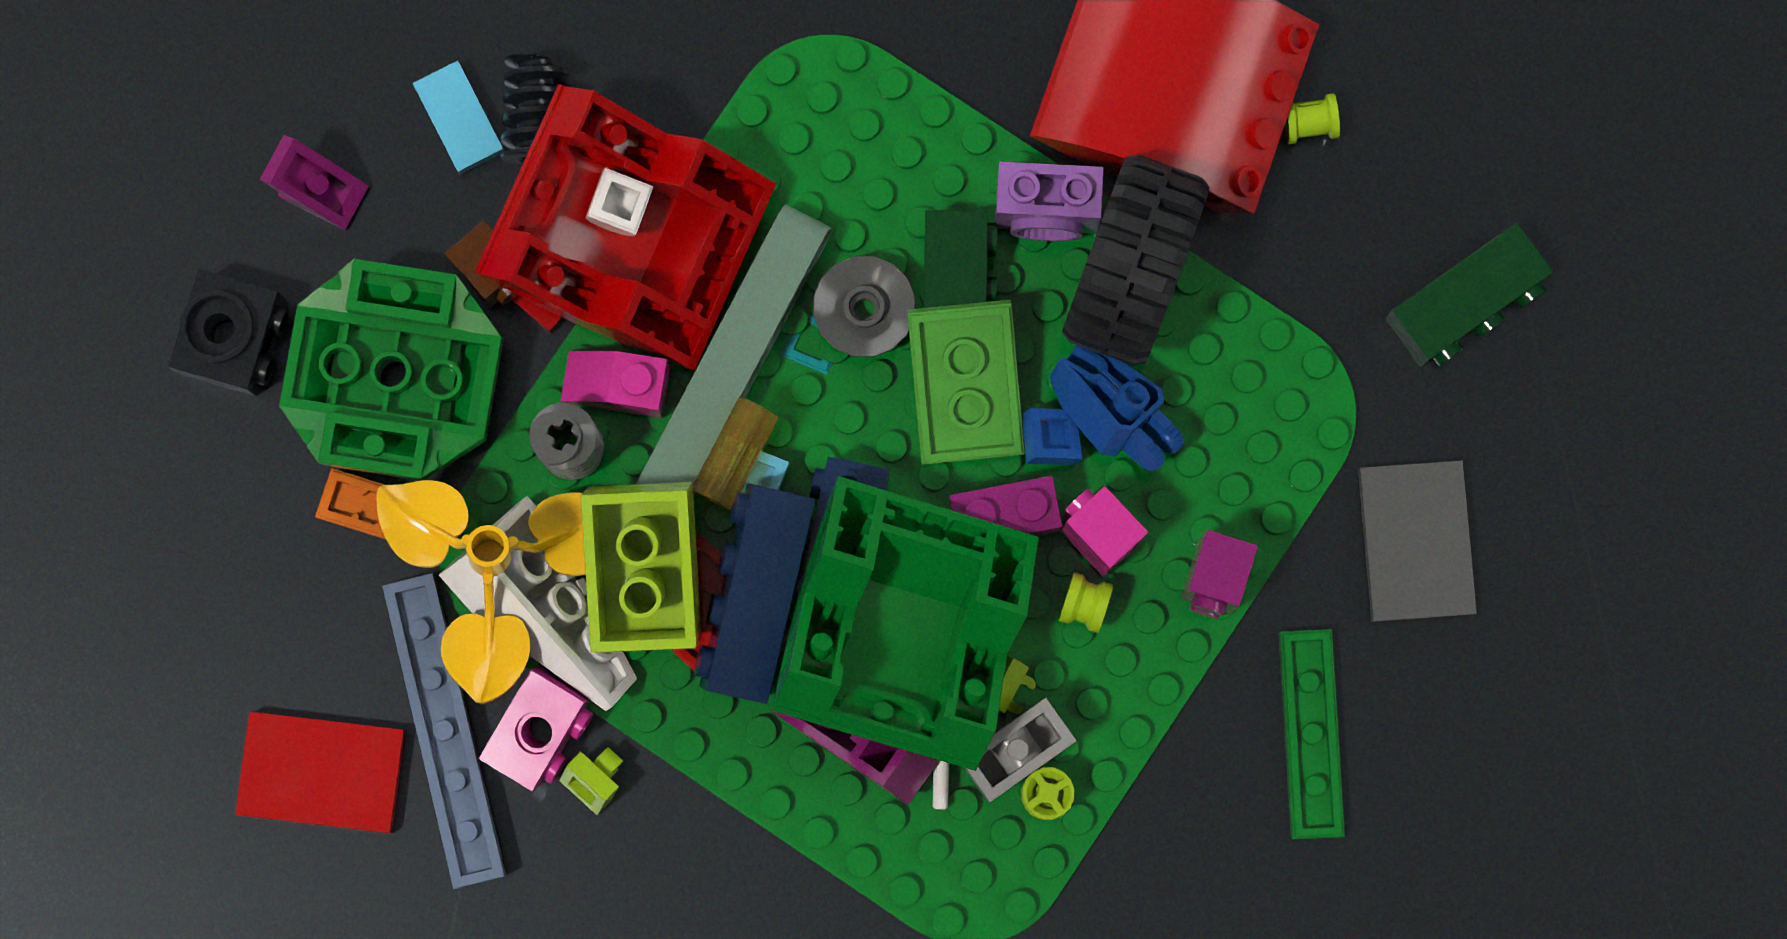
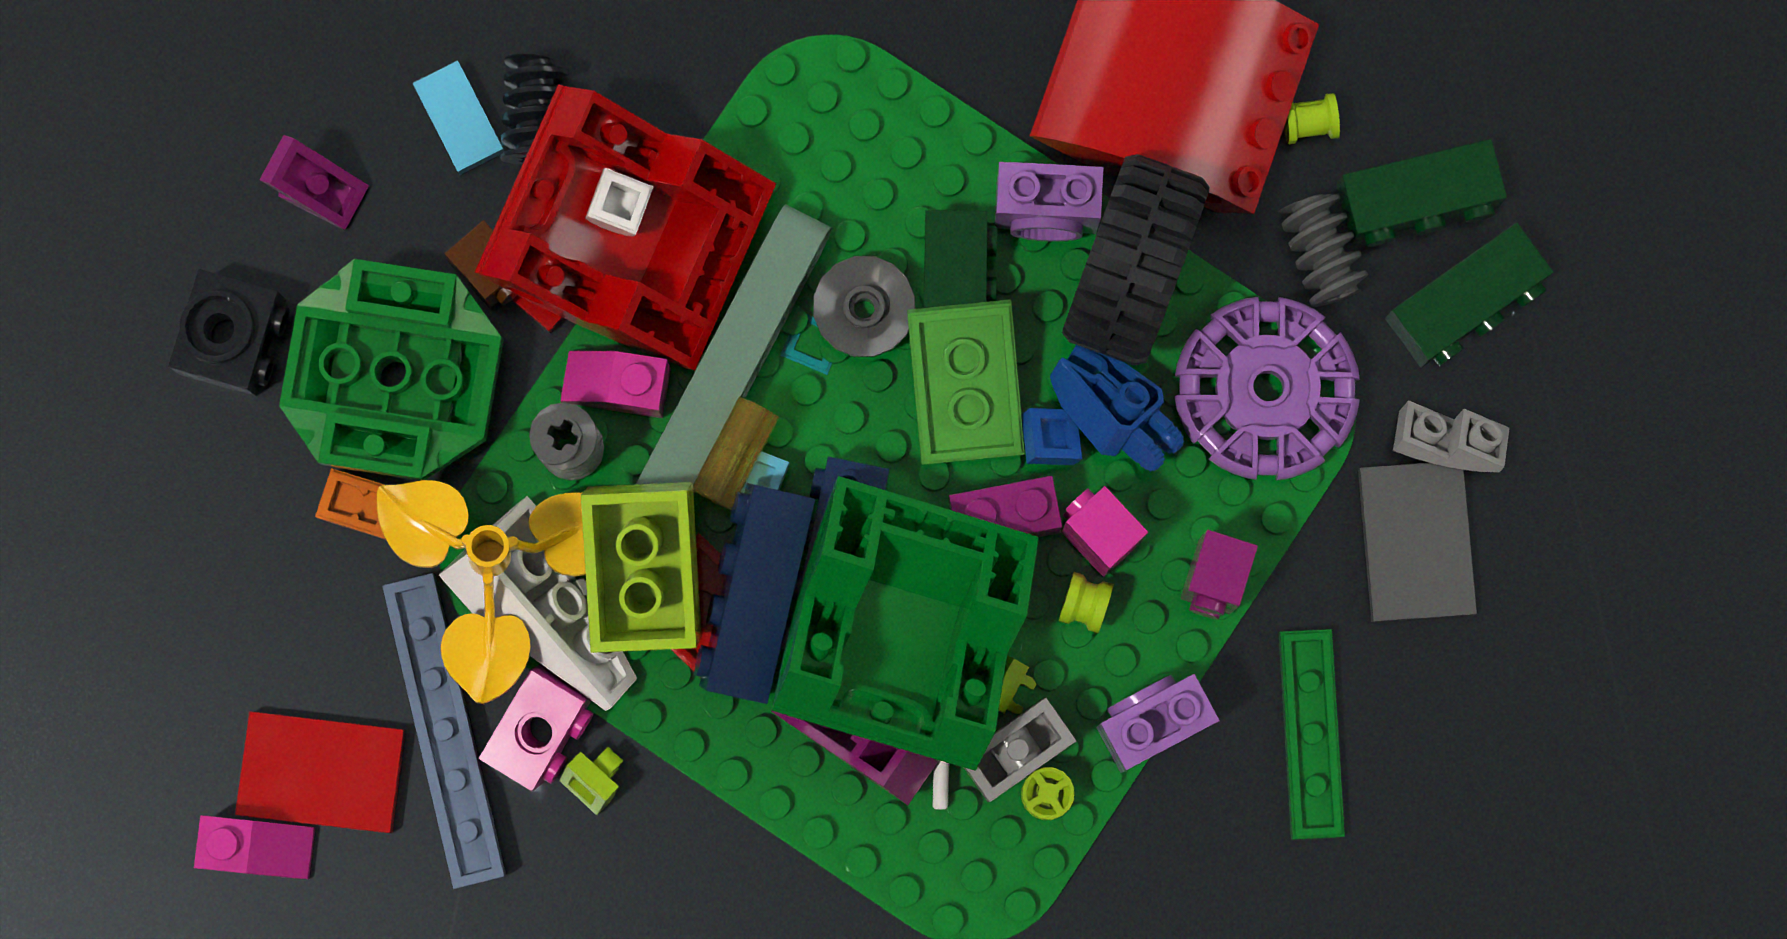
(254, 847): none -> dark pink slope
(1155, 720): none -> medium lavender brick
(1260, 418): none -> medium lavender plate
(1323, 248): none -> dark grey piece
(1422, 193): none -> dark green brick
(1458, 443): none -> light grey slope

